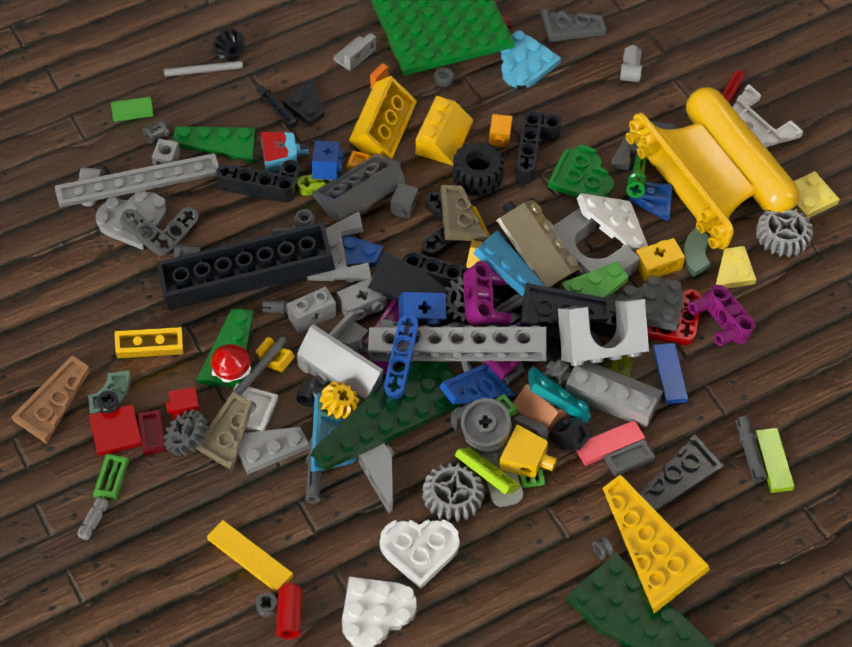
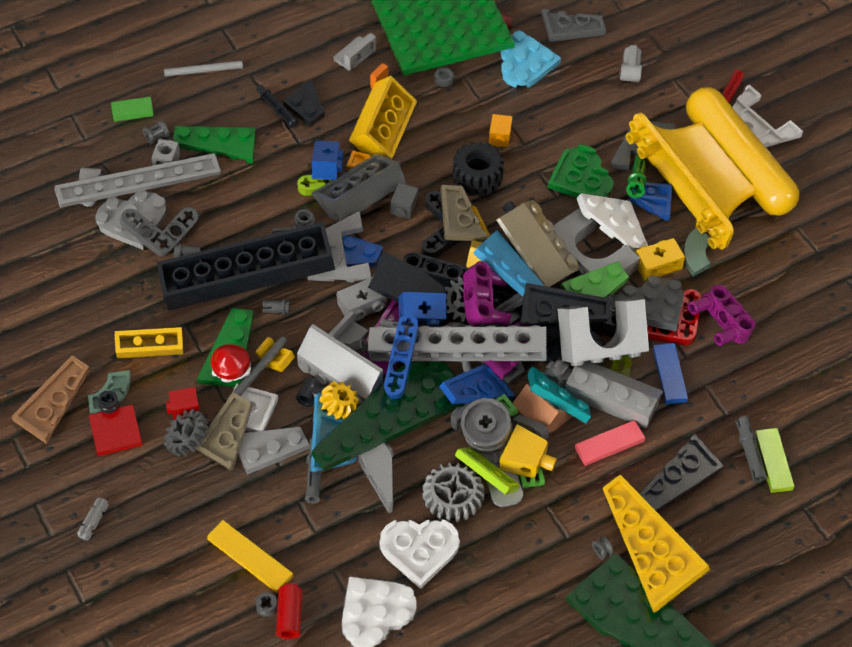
(106, 493): bright green tile -> none
(151, 432): dark red tile -> none
(228, 44): black gear -> none
(260, 184): black beam -> none
(279, 148): torso -> none
(311, 309): light grey brick -> none
(443, 131): yellow slope -> none
(535, 127): black beam -> none
(571, 434): black brick -> none
(629, 458): dark grey tile -> none
(735, 268): light yellow wing -> none
(784, 235): light grey gear -> none
(814, 195): light yellow plate -> none

